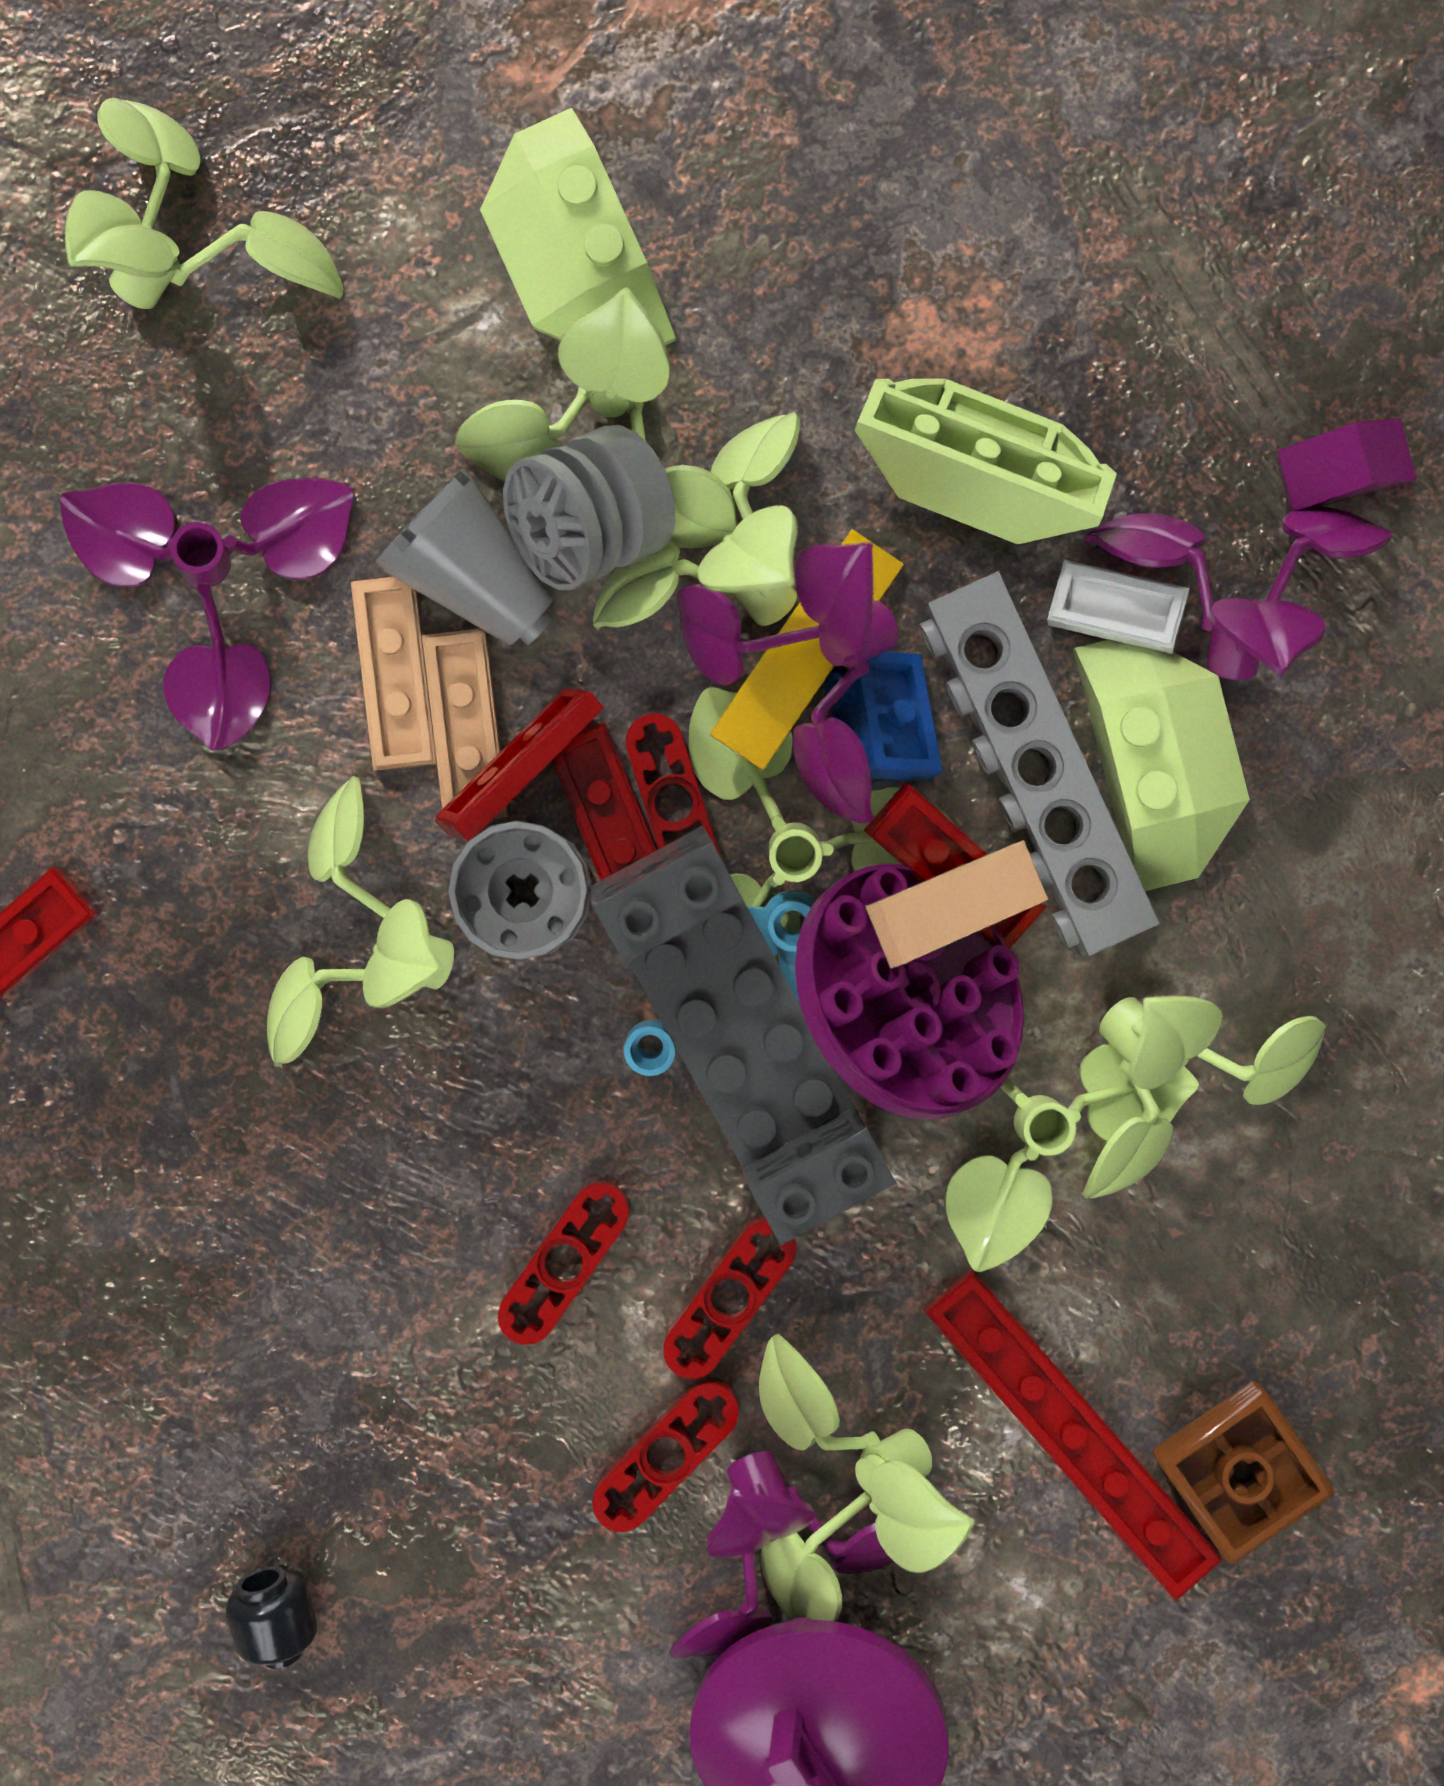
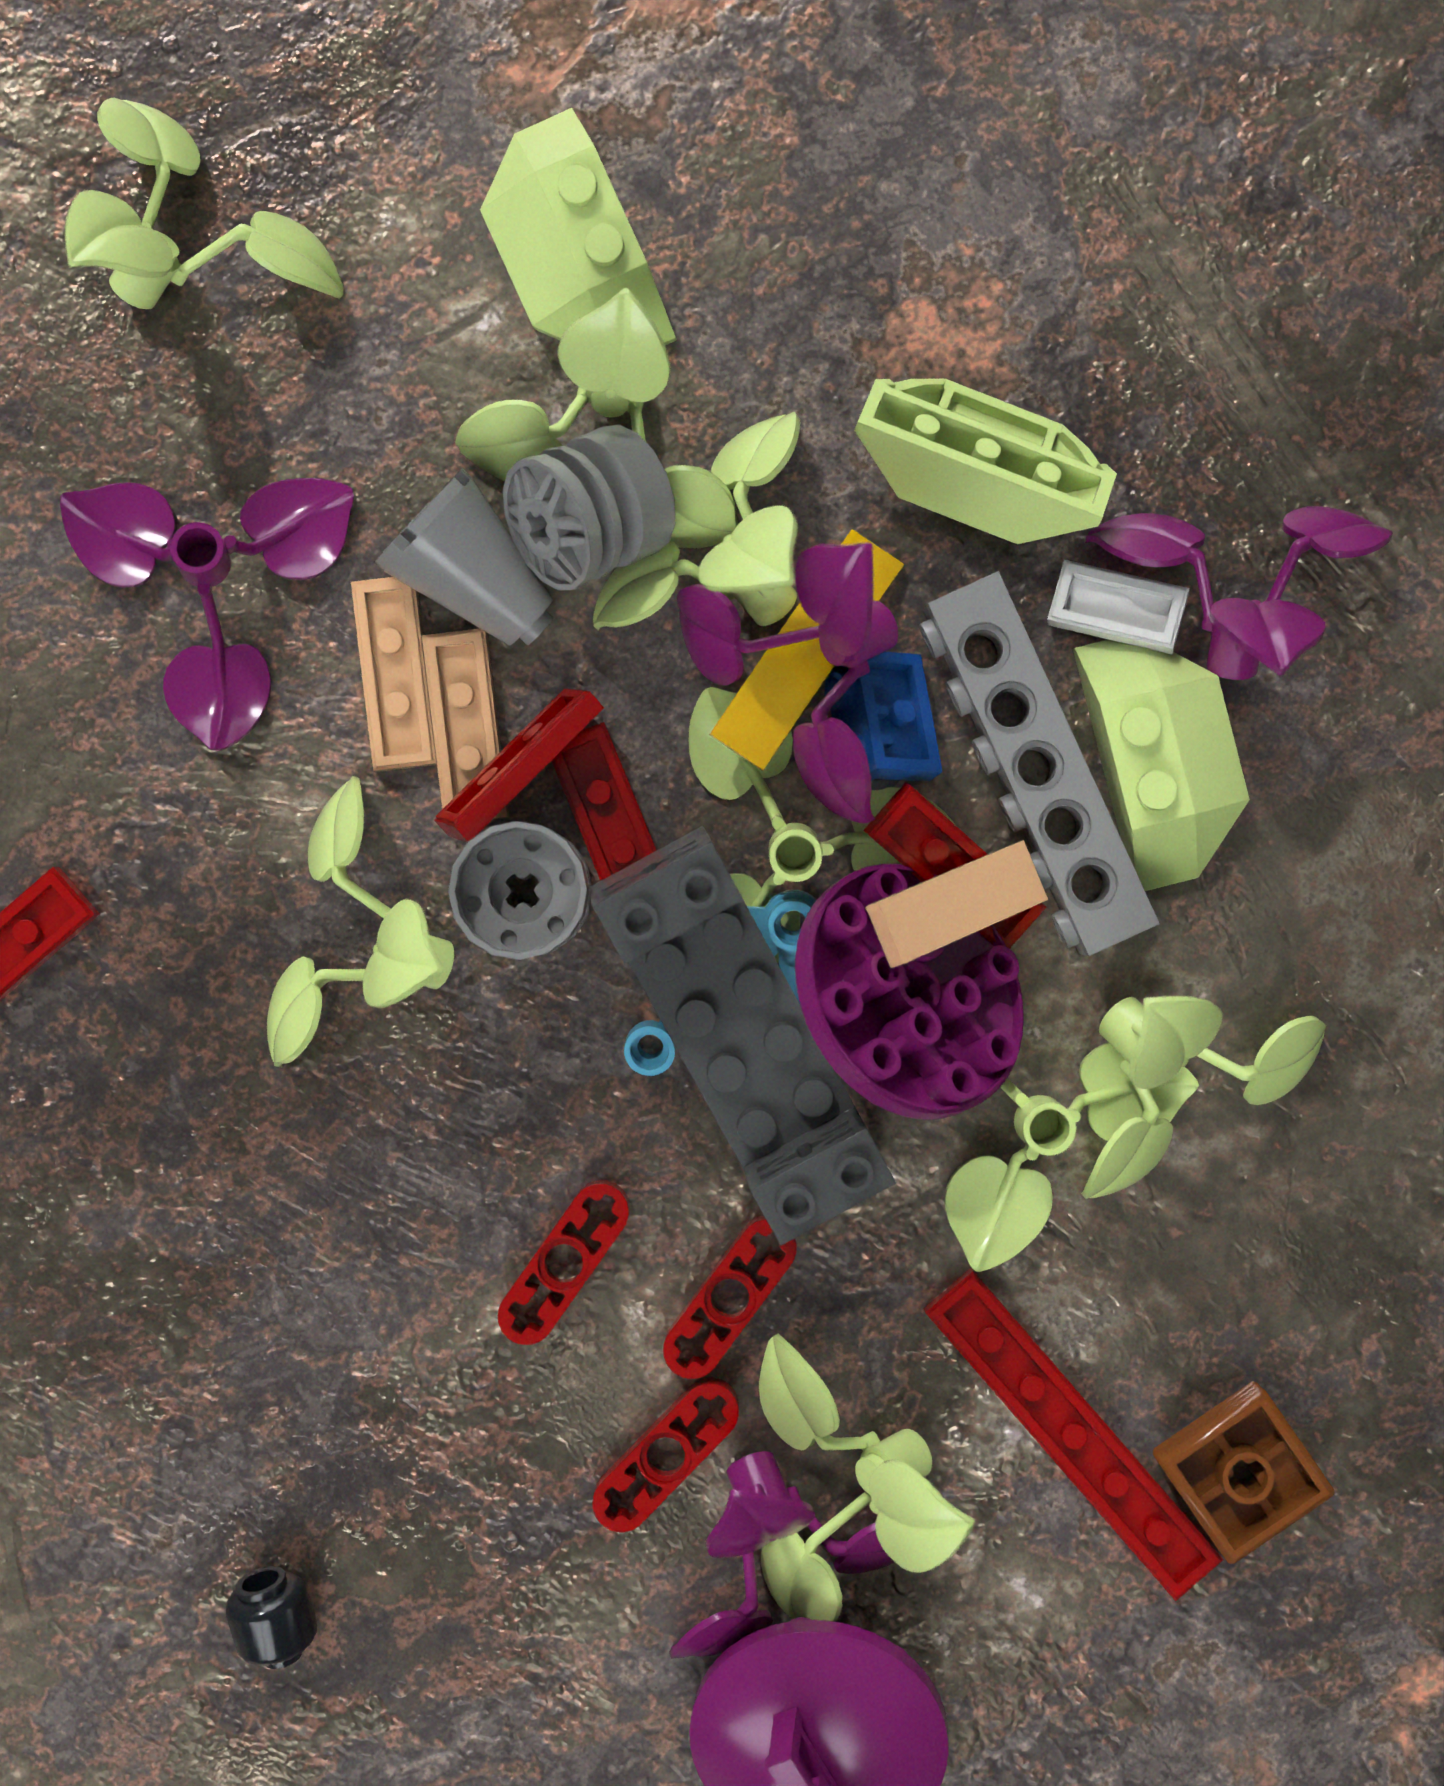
(674, 753): red beam -> none
(1345, 463): magenta slope -> none

